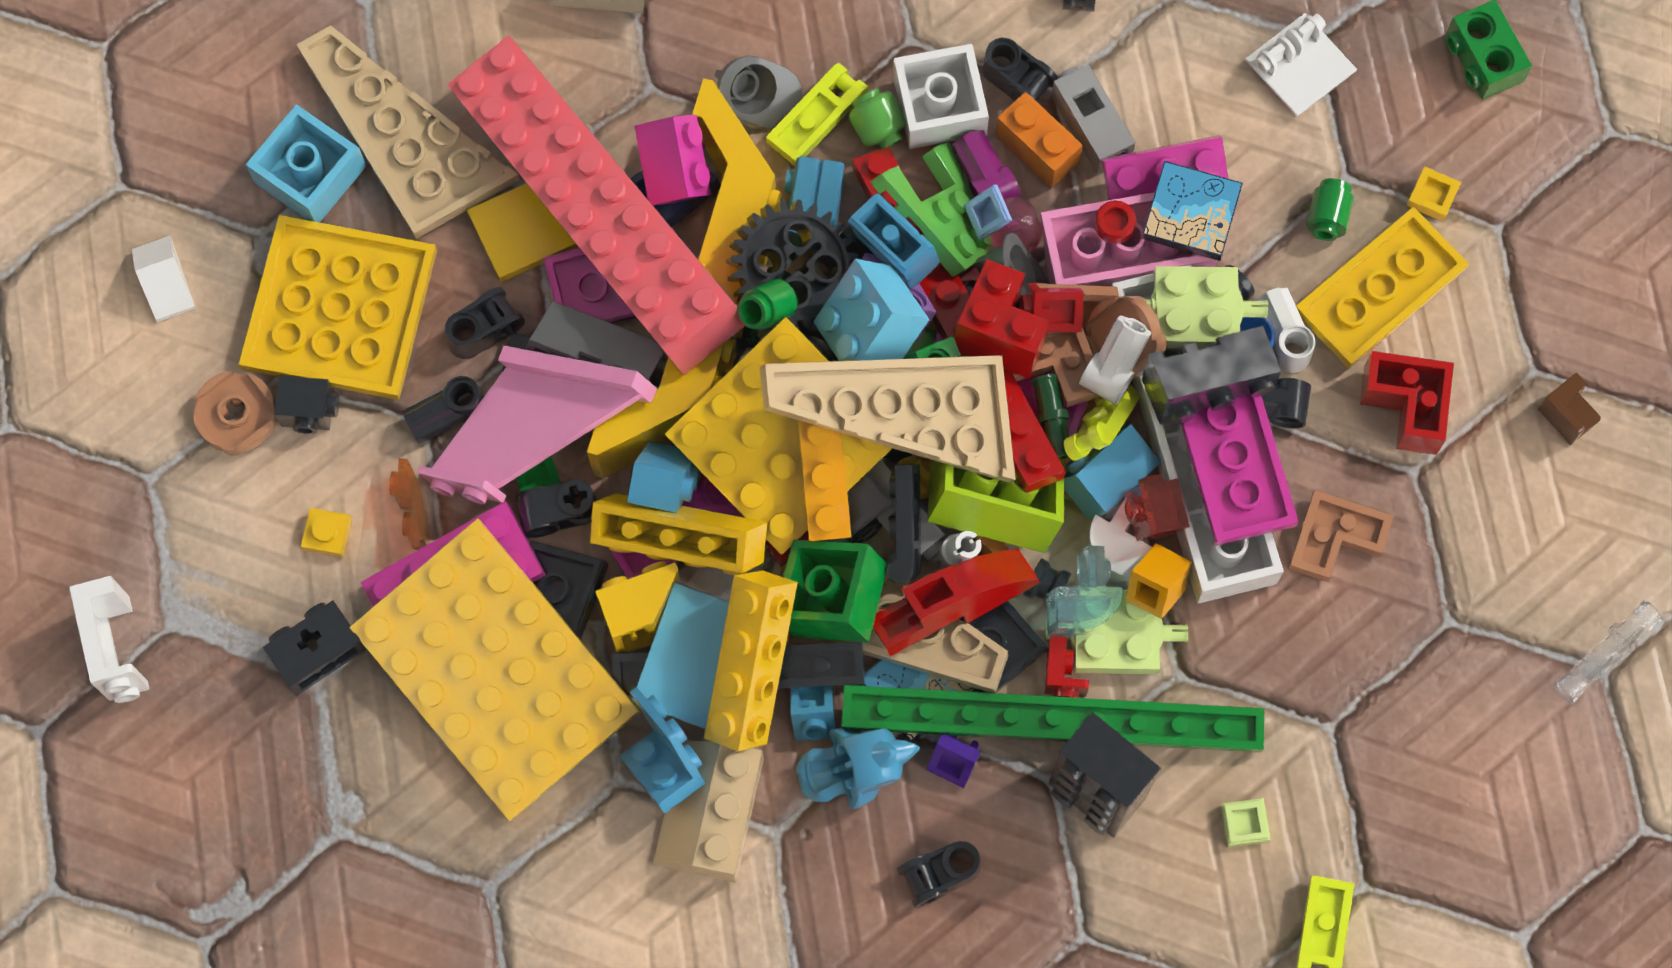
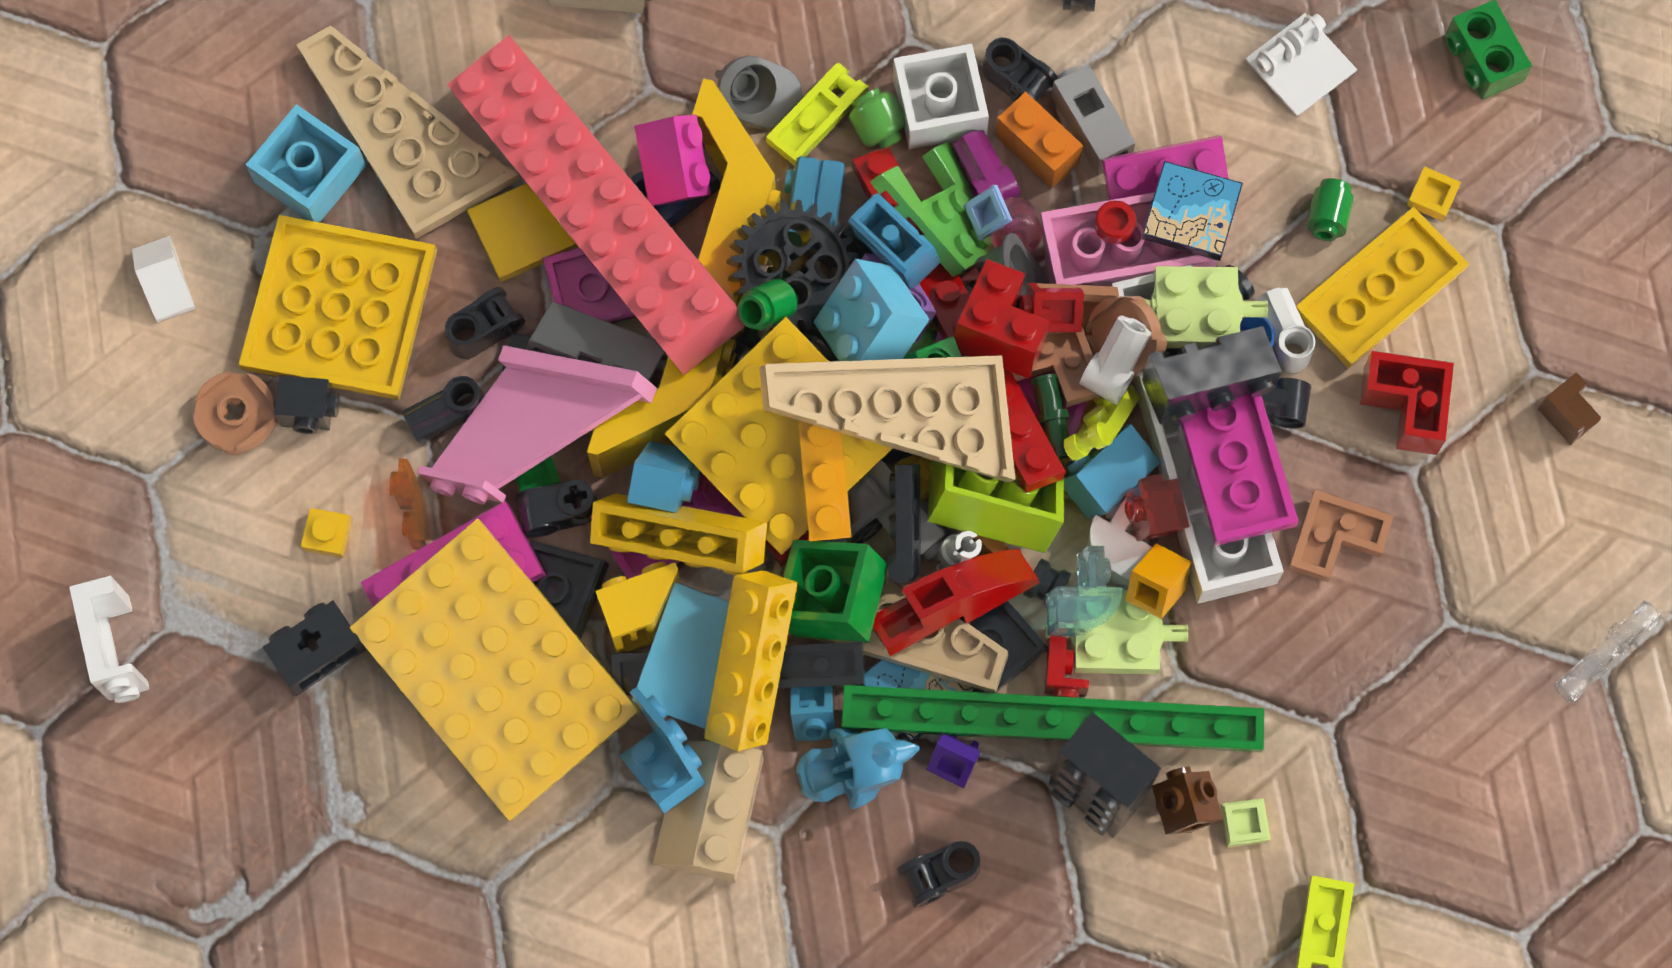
(1187, 801): none -> reddish brown brick

